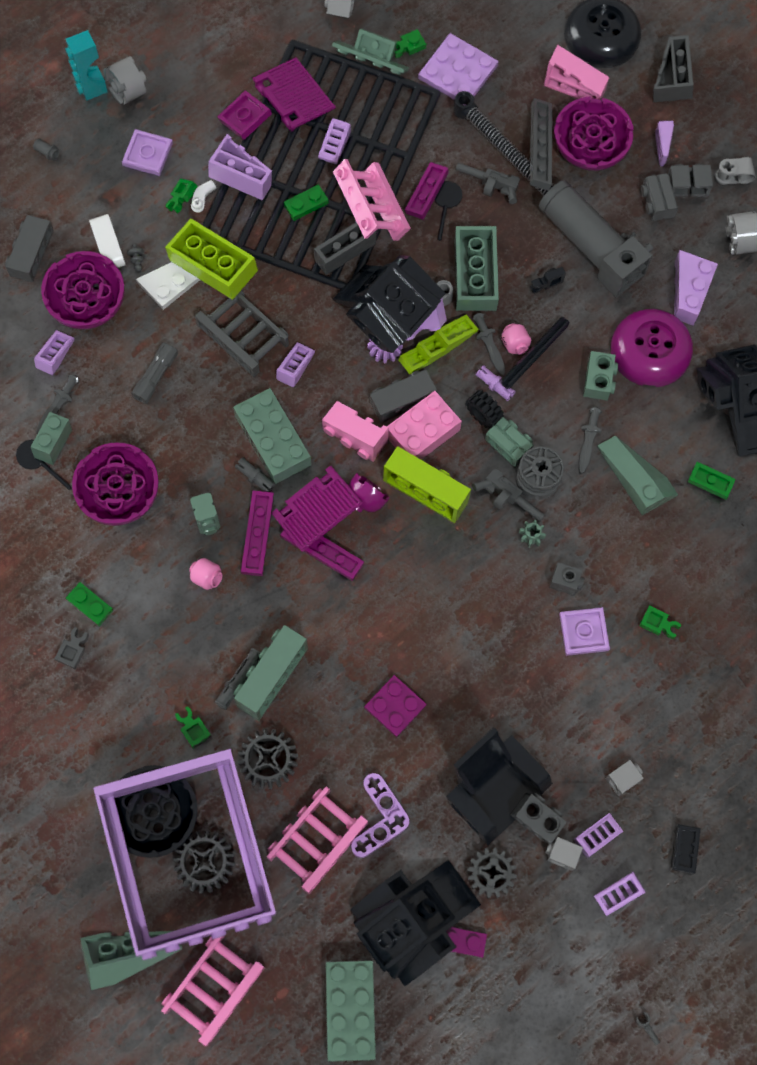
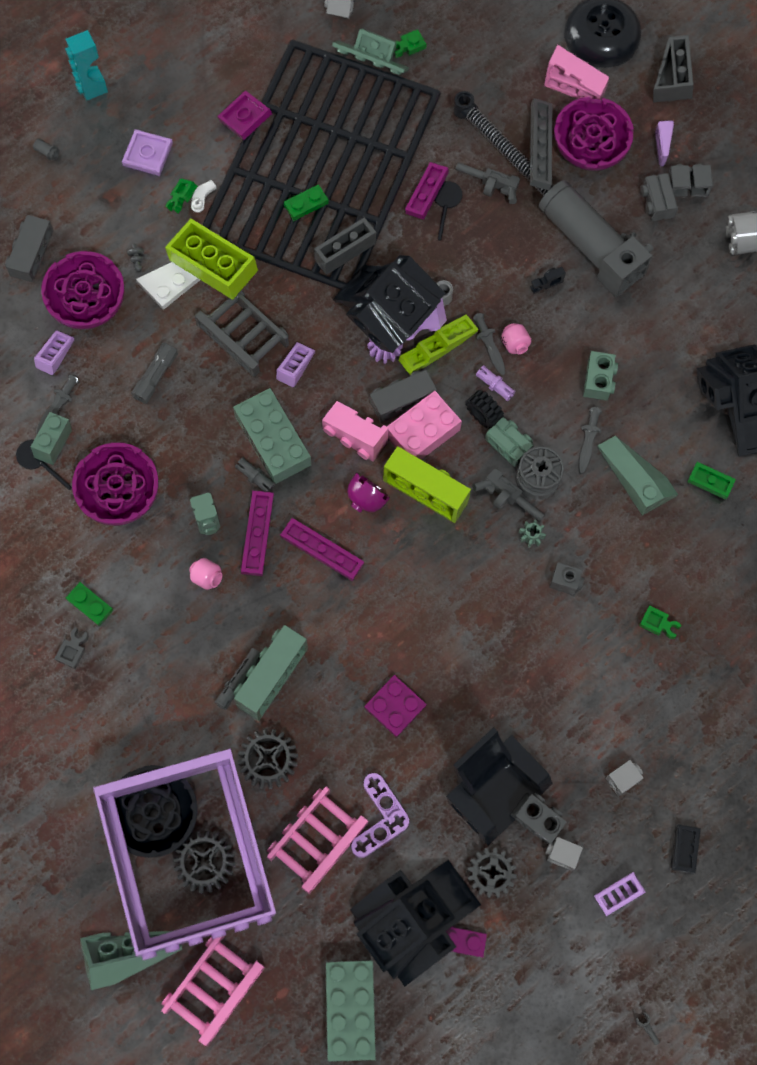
(107, 240): white beam -> none
(125, 80): light grey brick -> none
(194, 730): green plate -> none
(239, 170): lavender wedge -> none
(293, 92): magenta window -> none
(317, 508): magenta window -> none
(338, 129): lavender slope -> none
(382, 194): bright pink fence -> none
(457, 68): lavender plate -> none
(476, 268): sand green brick -> none
(534, 353): black axle -> none
(584, 631): lavender tile -> none
(587, 851): lavender slope -> none
(636, 360): magenta brick -> none
(691, 285): lavender wedge -> none
(736, 171): light grey piece -> none

